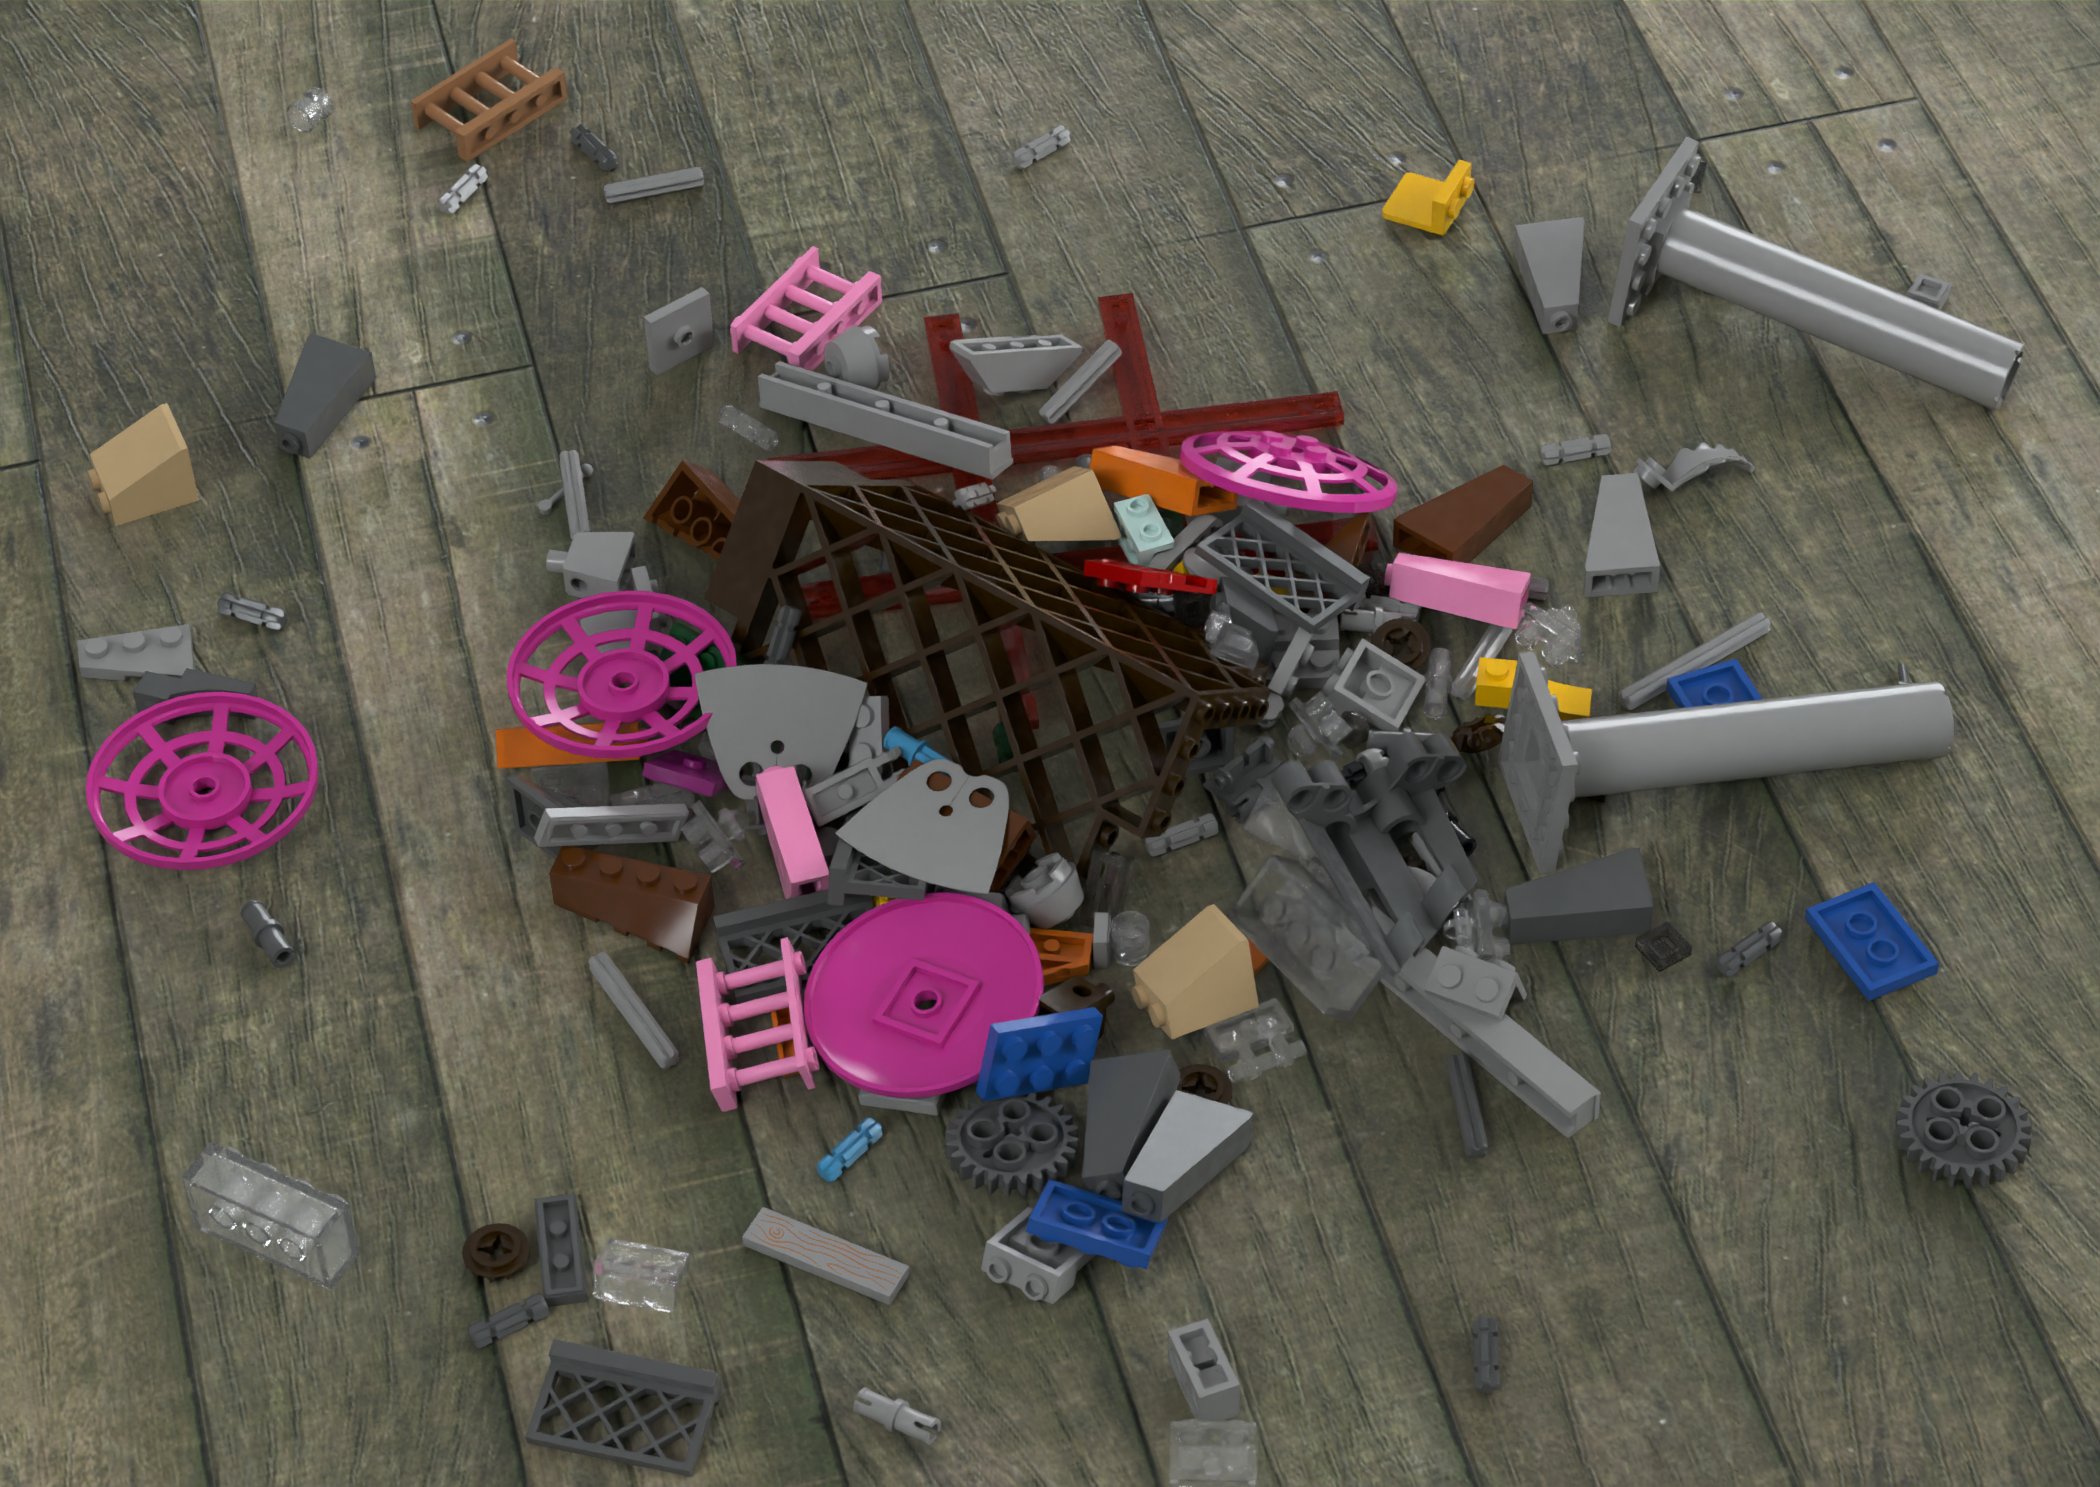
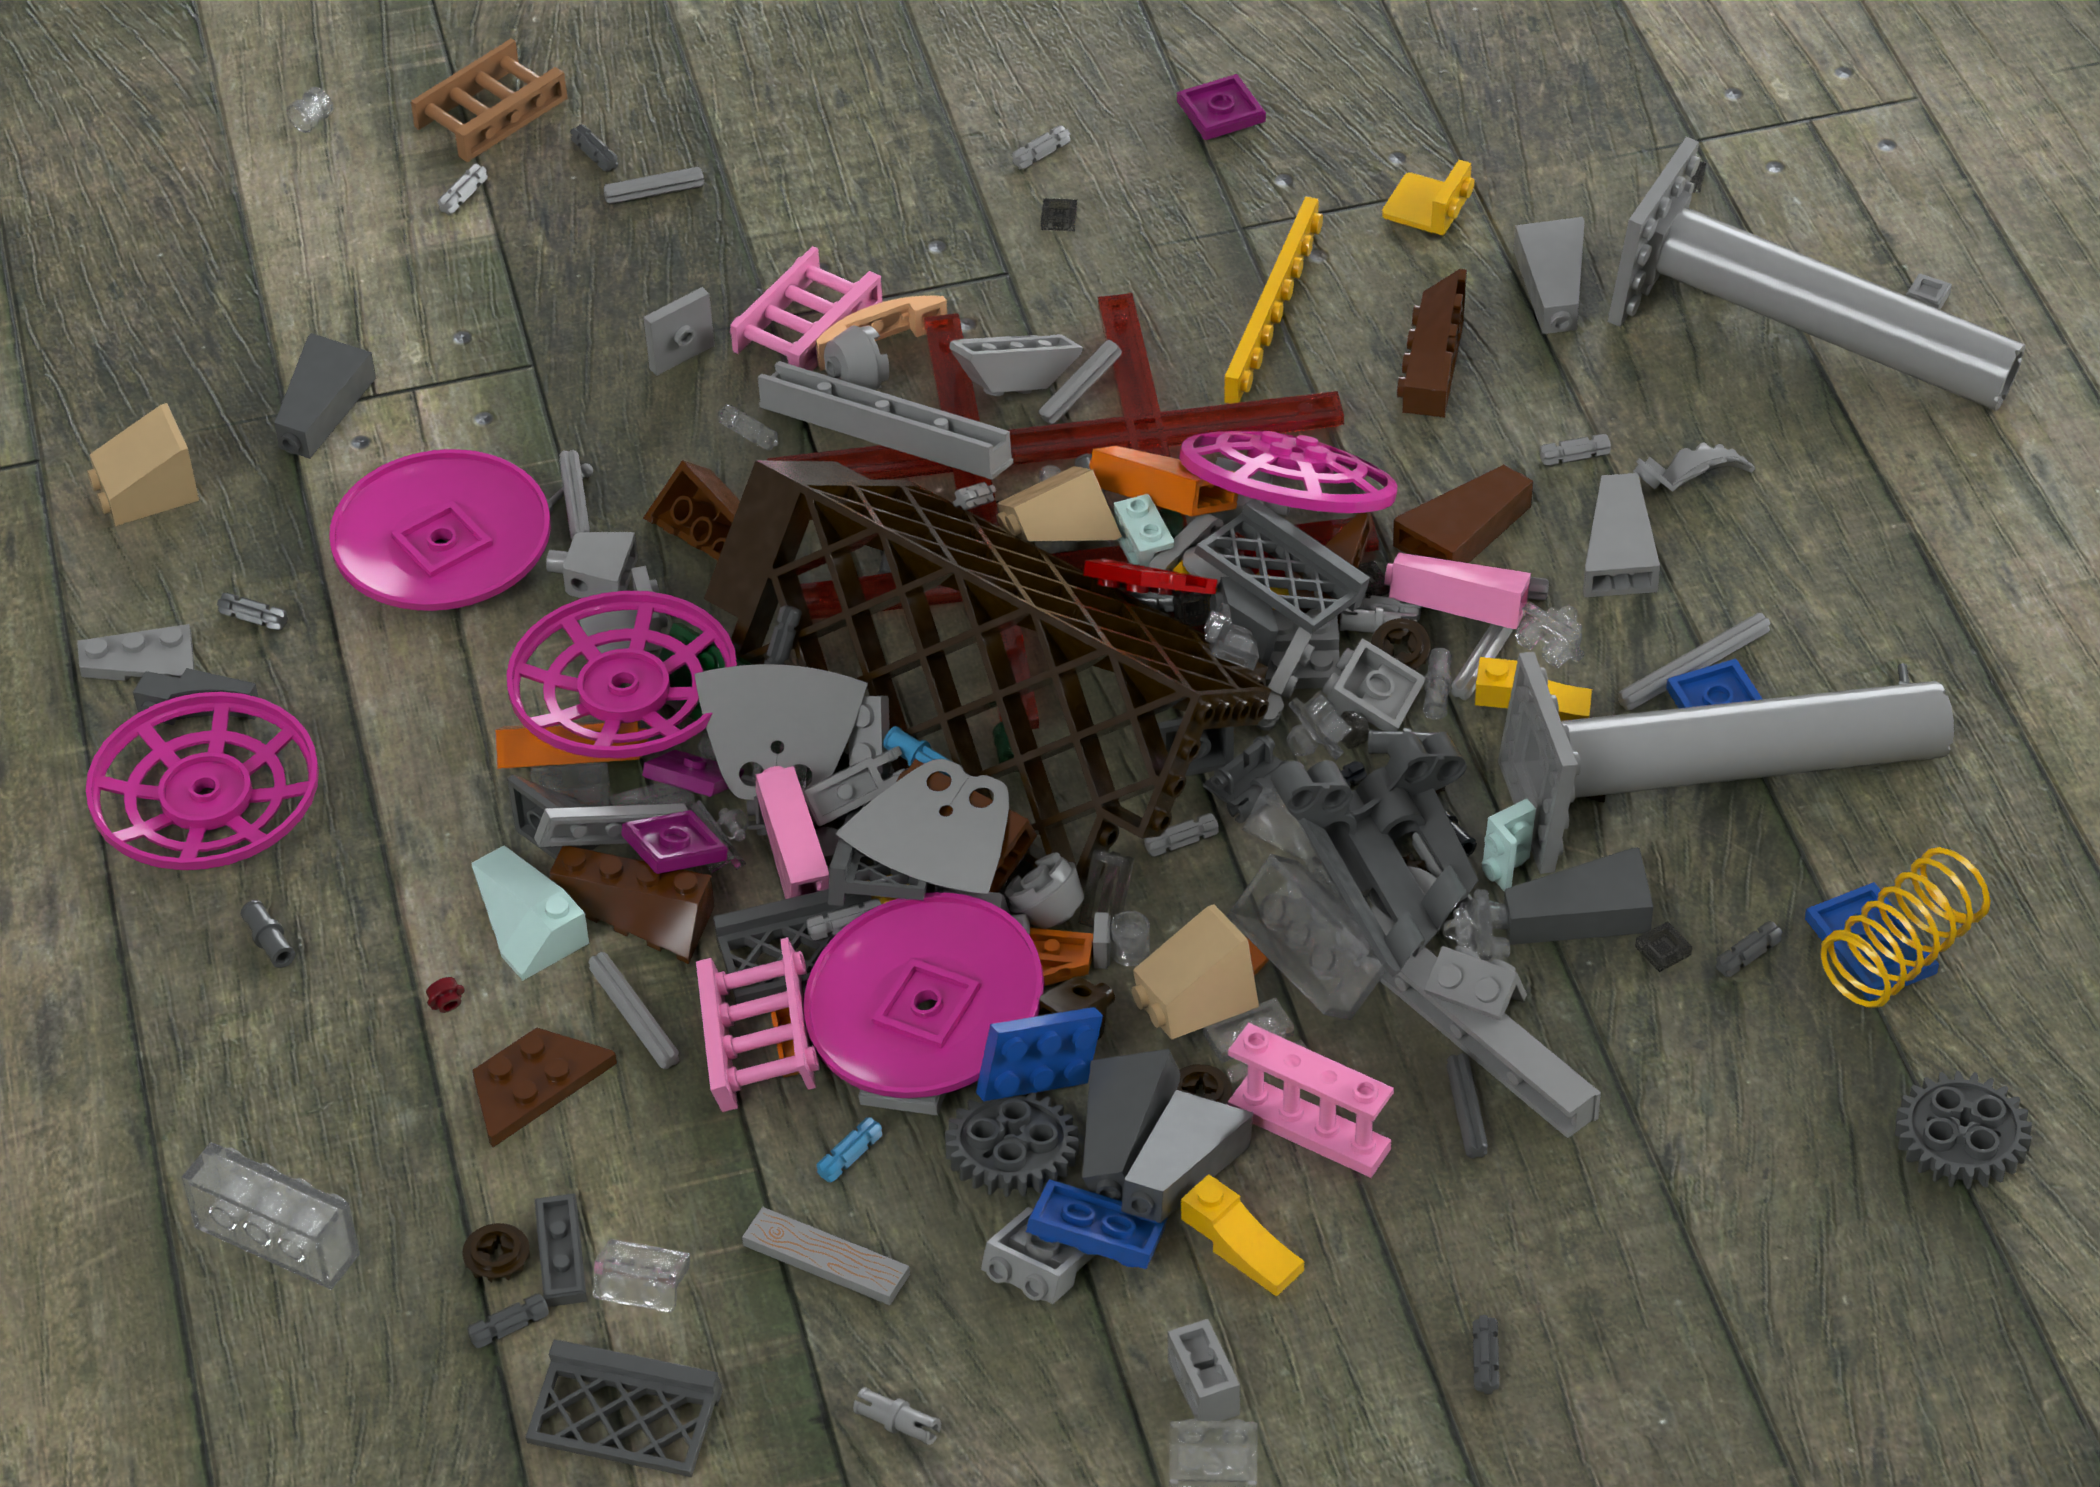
(444, 994): none -> dark red plate
(470, 498): none -> dark pink dish
(528, 912): none -> light aqua wedge
(533, 1078): none -> reddish brown wing
(674, 841): none -> magenta plate
(837, 920): none -> light grey axle
(887, 319): none -> light nougat slope
(1059, 214): none -> clear smoke tile
(1221, 107): none -> magenta plate
(1239, 1236): none -> yellow slope
(1270, 305): none -> yellow plate
(1300, 1120): none -> bright pink fence
(1372, 759): light grey hinge -> none
(1433, 347): none -> reddish brown wedge
(1480, 733): dark brown gear -> none
(1508, 842): none -> light aqua bracket
(1952, 915): none -> yellow piece

